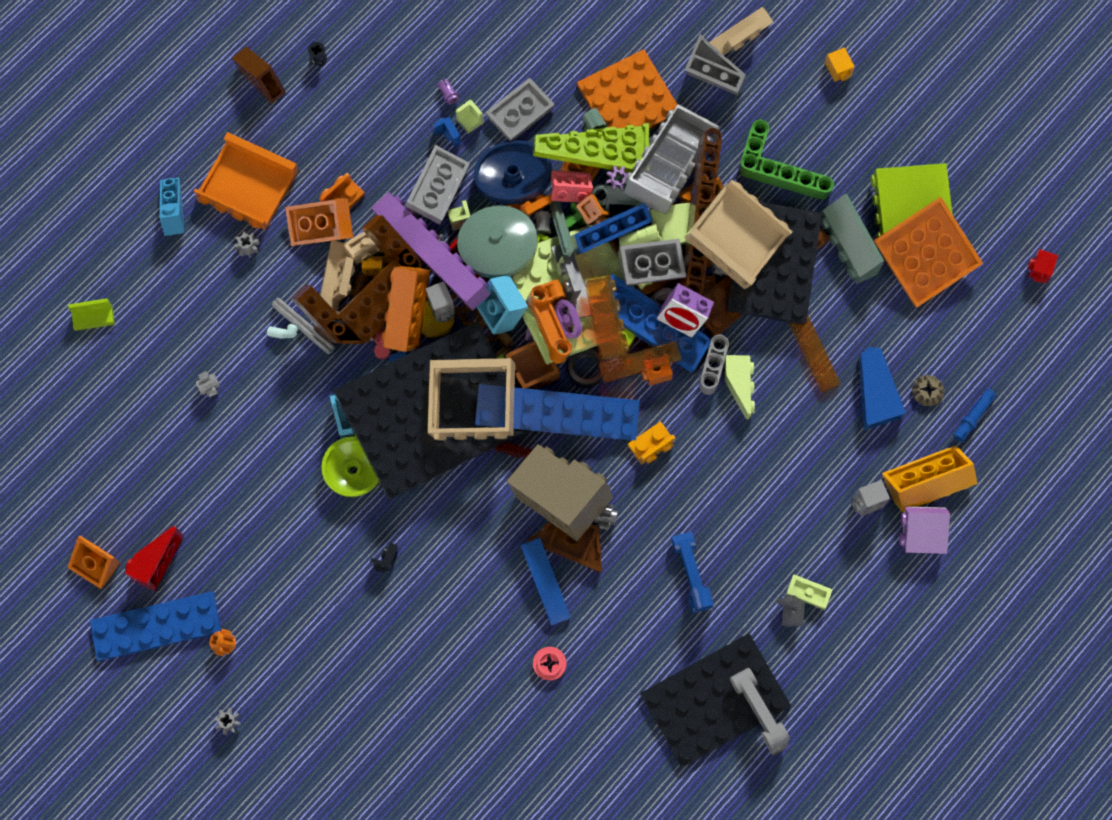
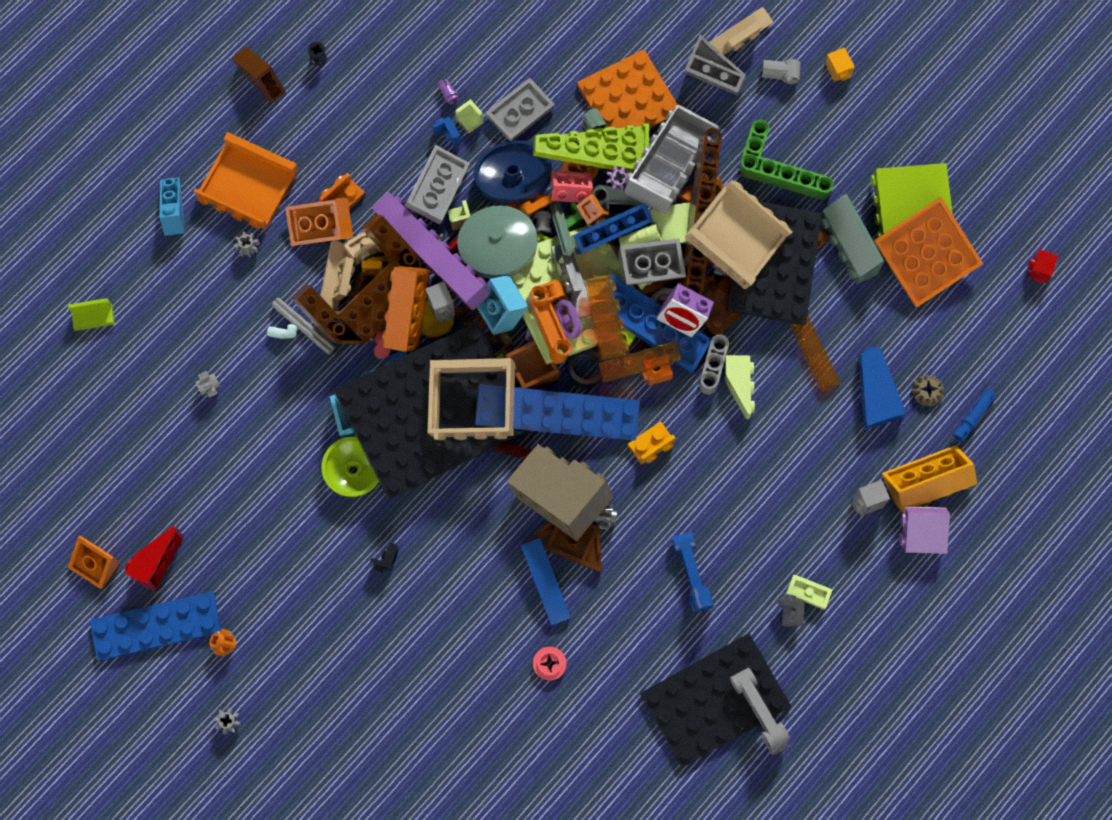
(786, 71): none -> light grey piece

